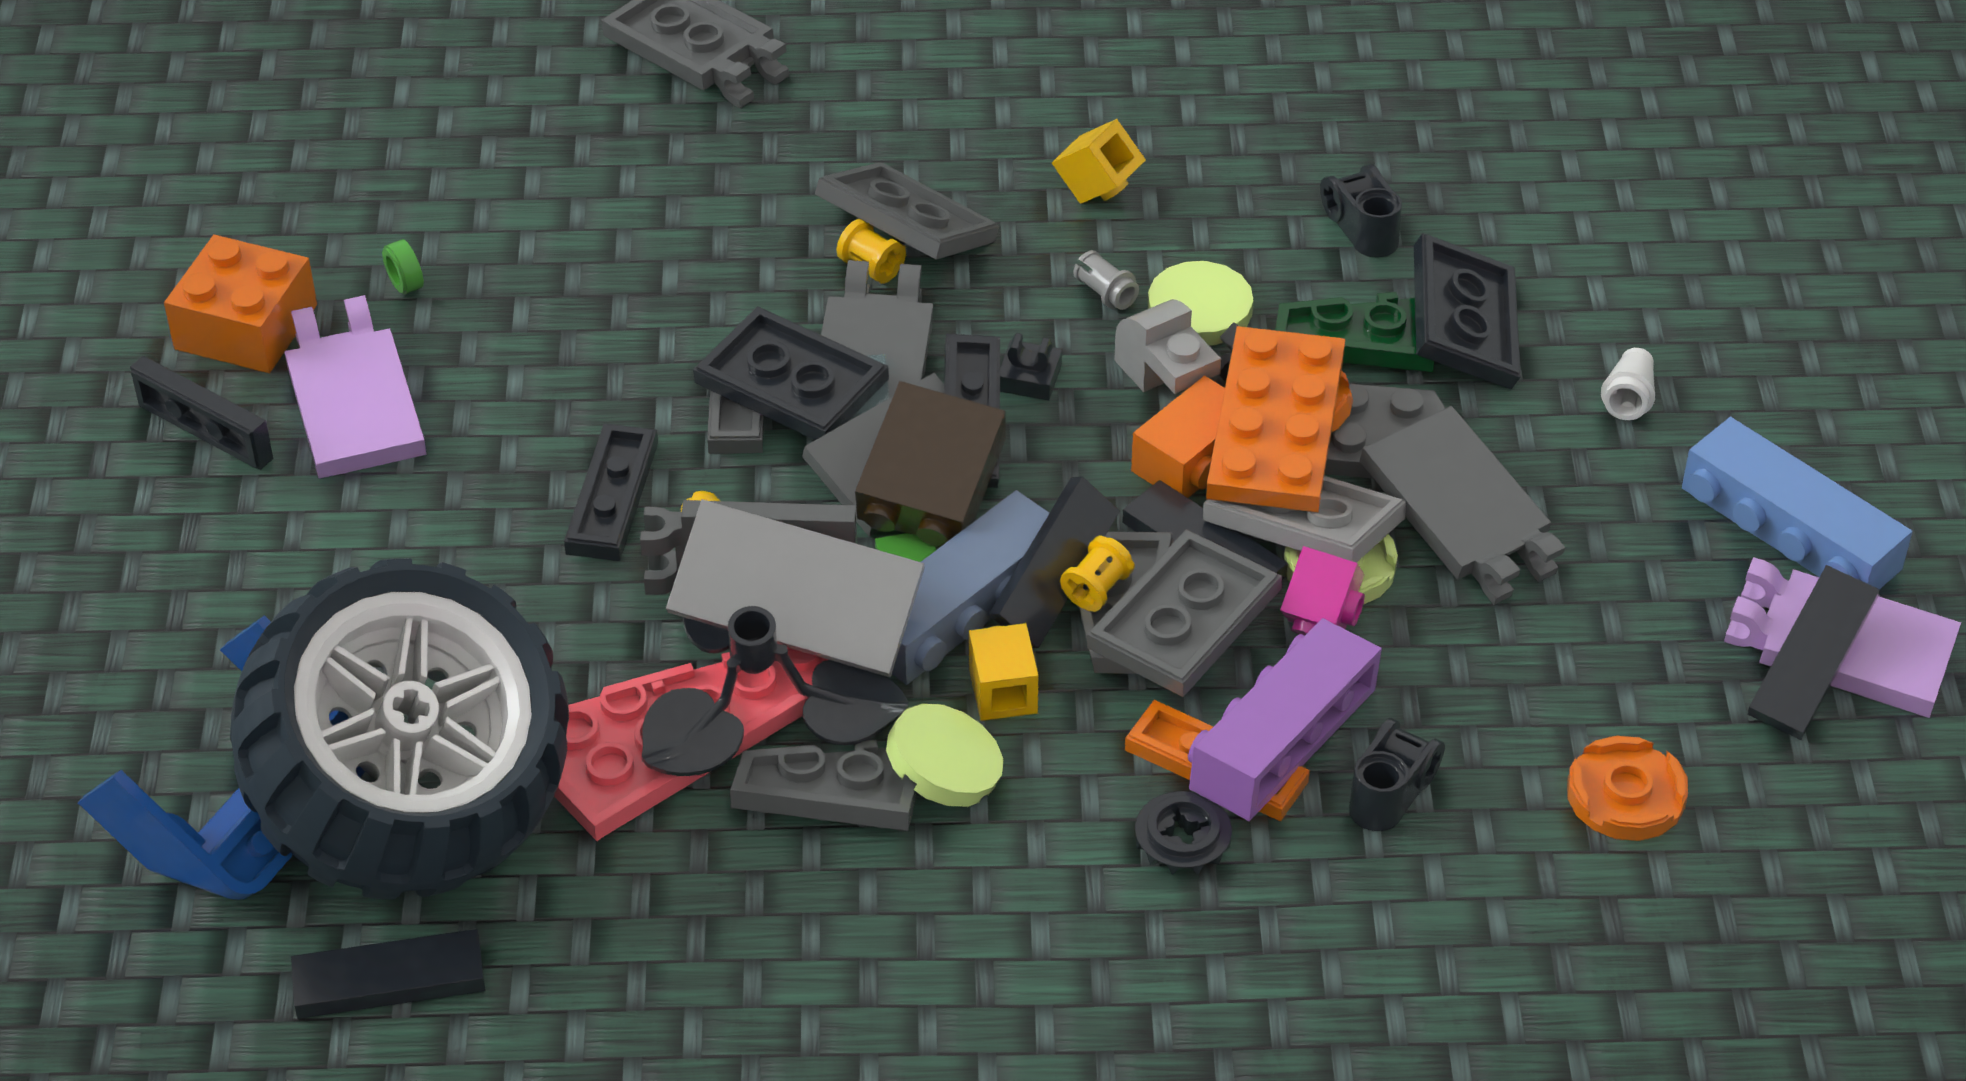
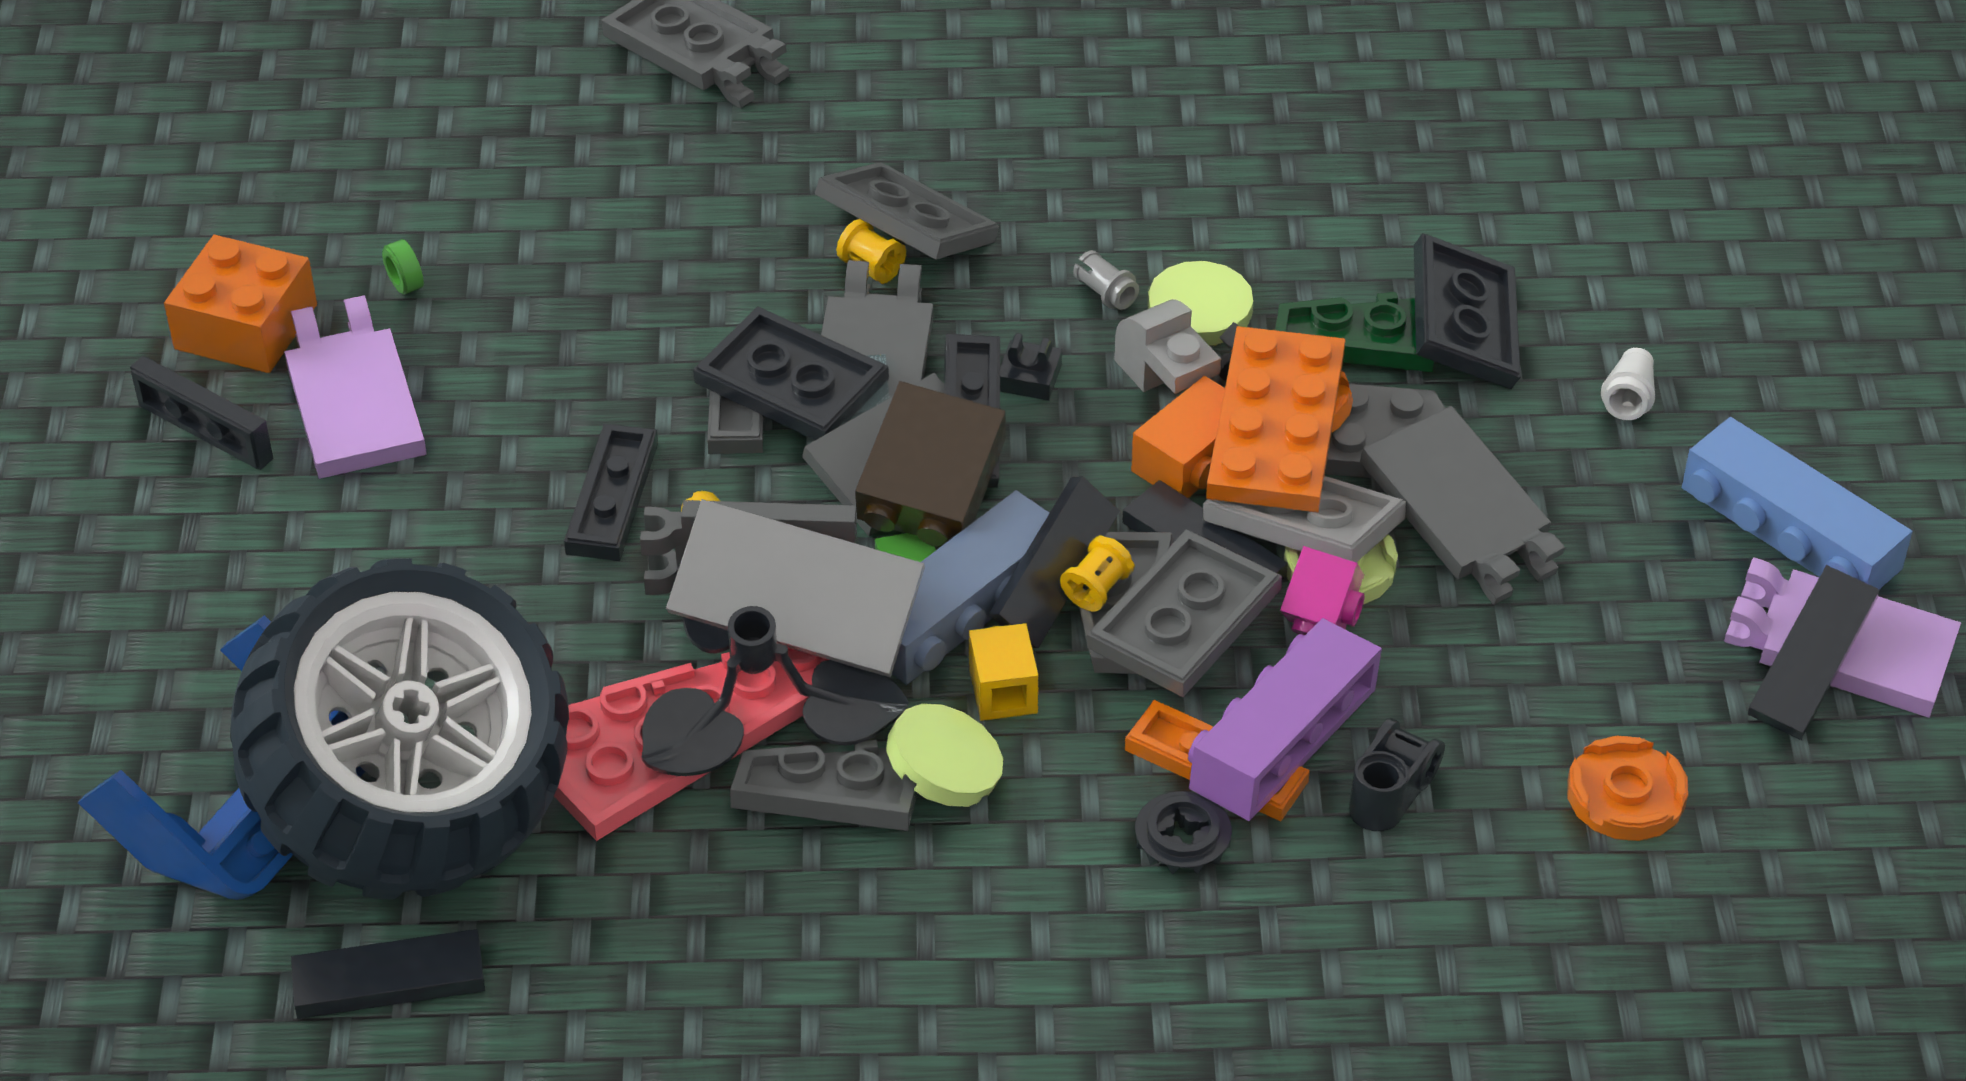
(1099, 162): yellow brick -> none
(1364, 210): black piece -> none

